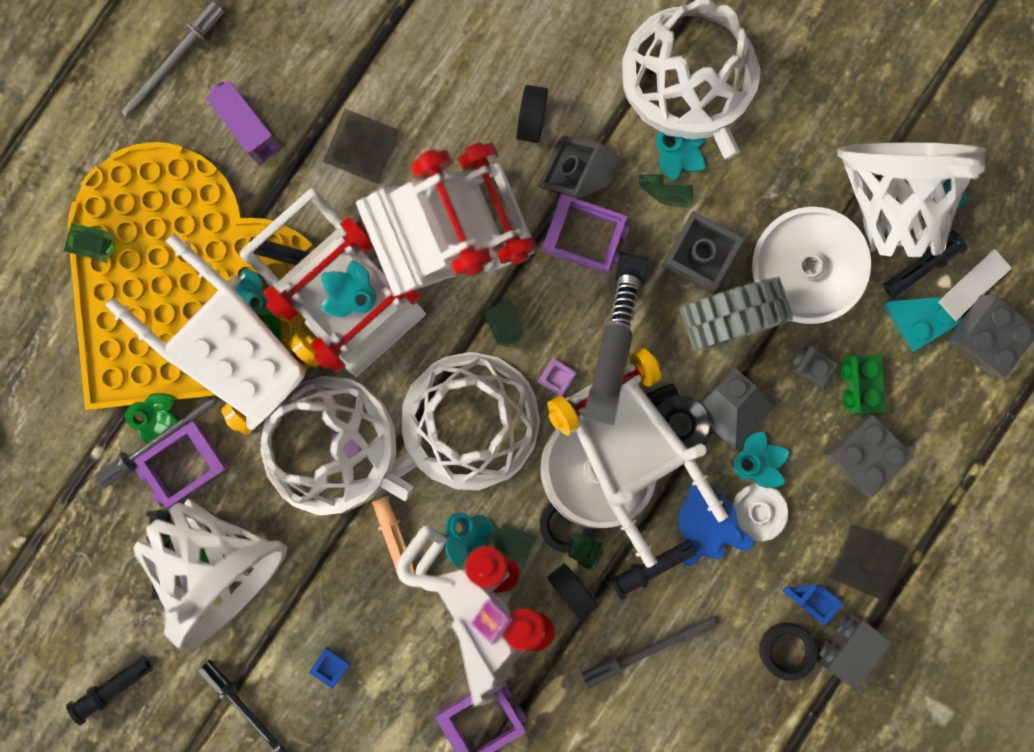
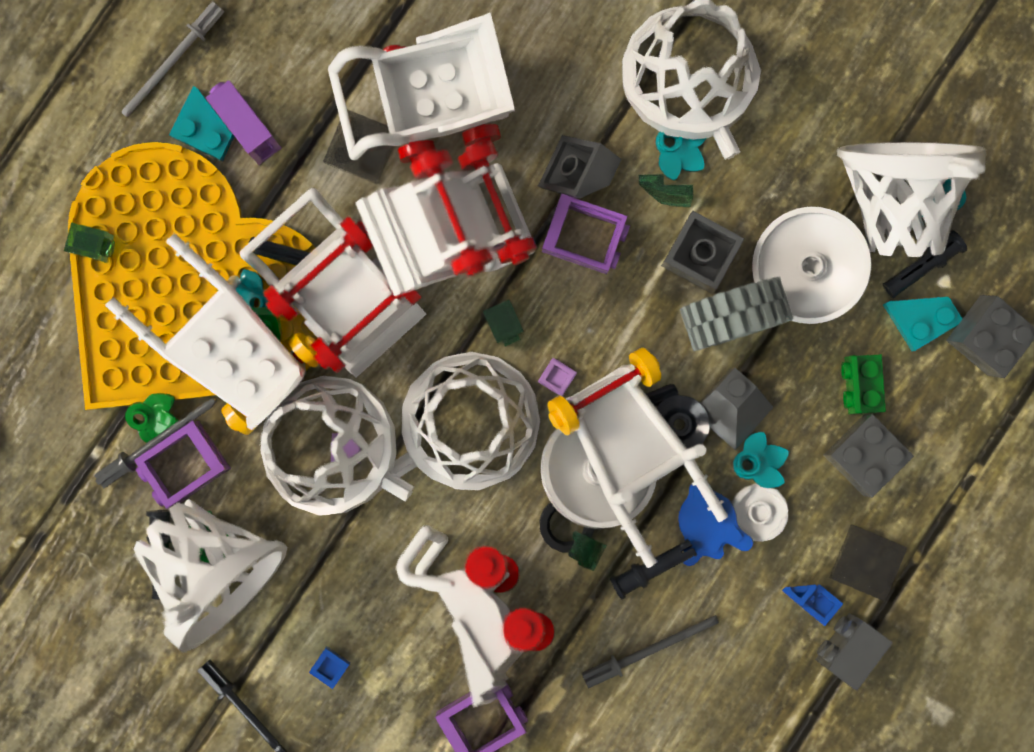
(98, 697): black pin -> none
(202, 127): none -> teal wing
(344, 288): teal plate -> none
(390, 529): light nougat axle -> none
(433, 89): none -> white piece
(468, 539): teal plate -> none
(491, 621): tile -> none
(512, 542): clear green brick -> none
(532, 113): black tyre -> none
(572, 591): black tyre -> none
(616, 341): dark grey piece -> none
(804, 667): black tyre -> none
(813, 366): dark grey bracket -> none
(974, 284): white sticker -> none

